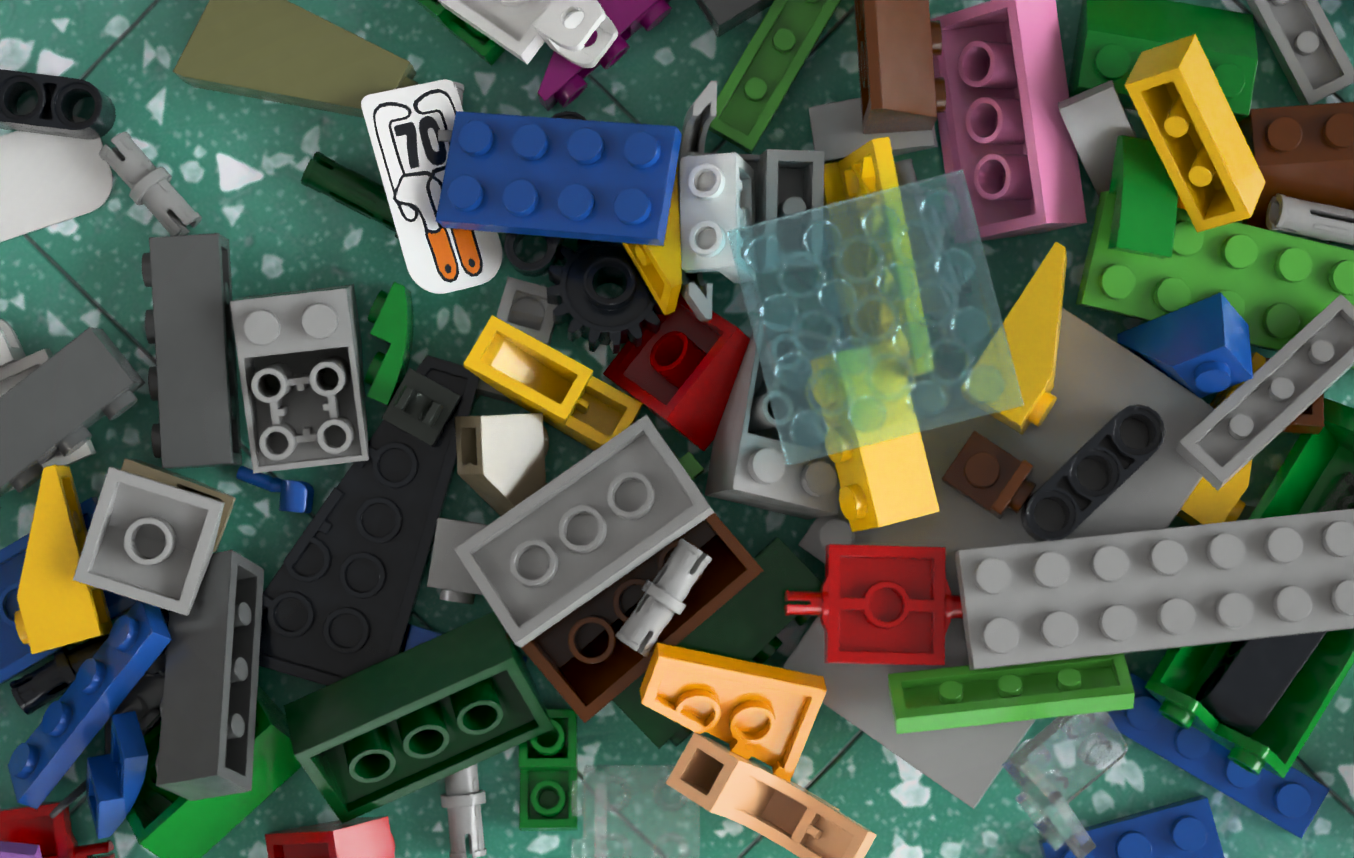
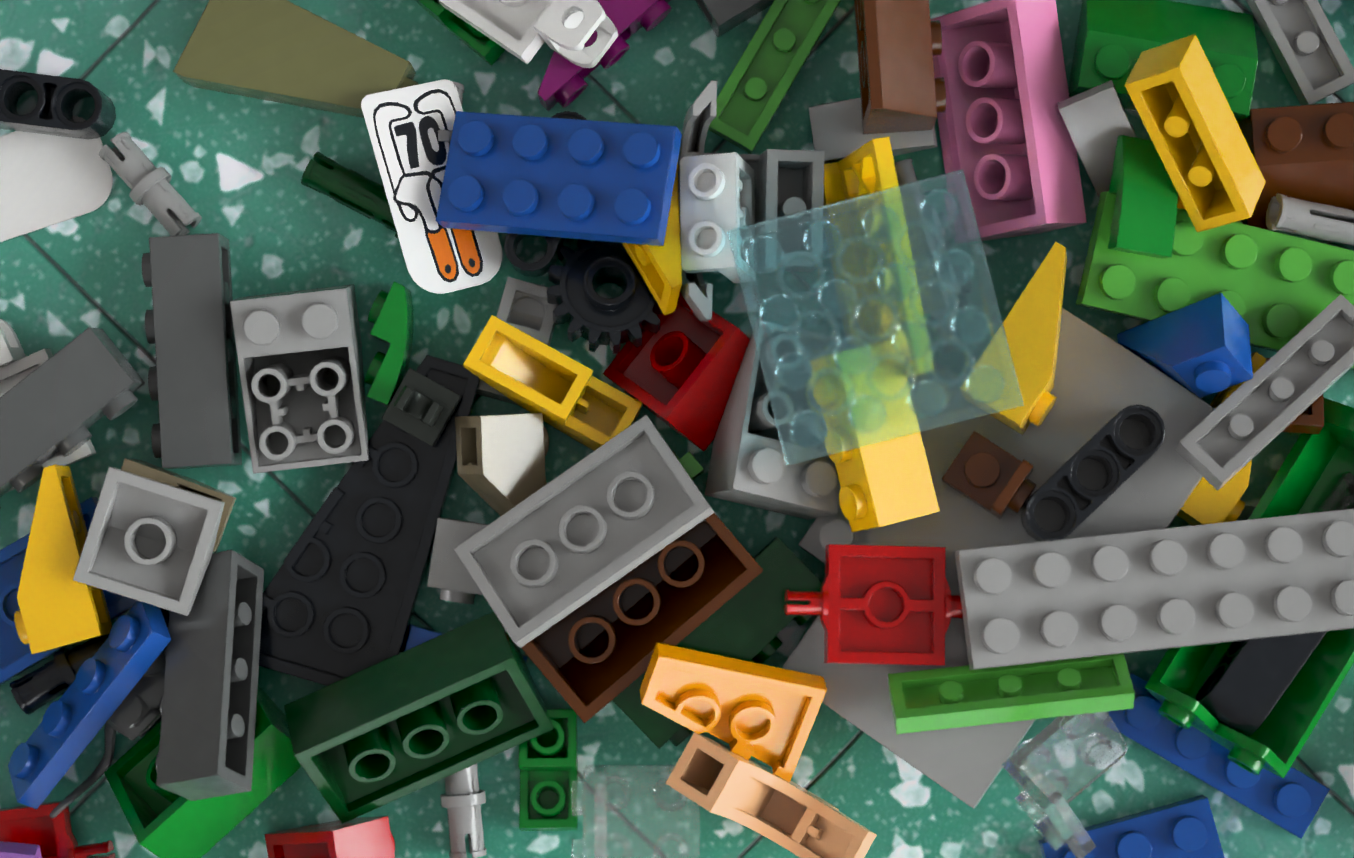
(117, 777): blue slope -> none
(294, 495): blue hand -> none
(663, 597): light grey pin -> none

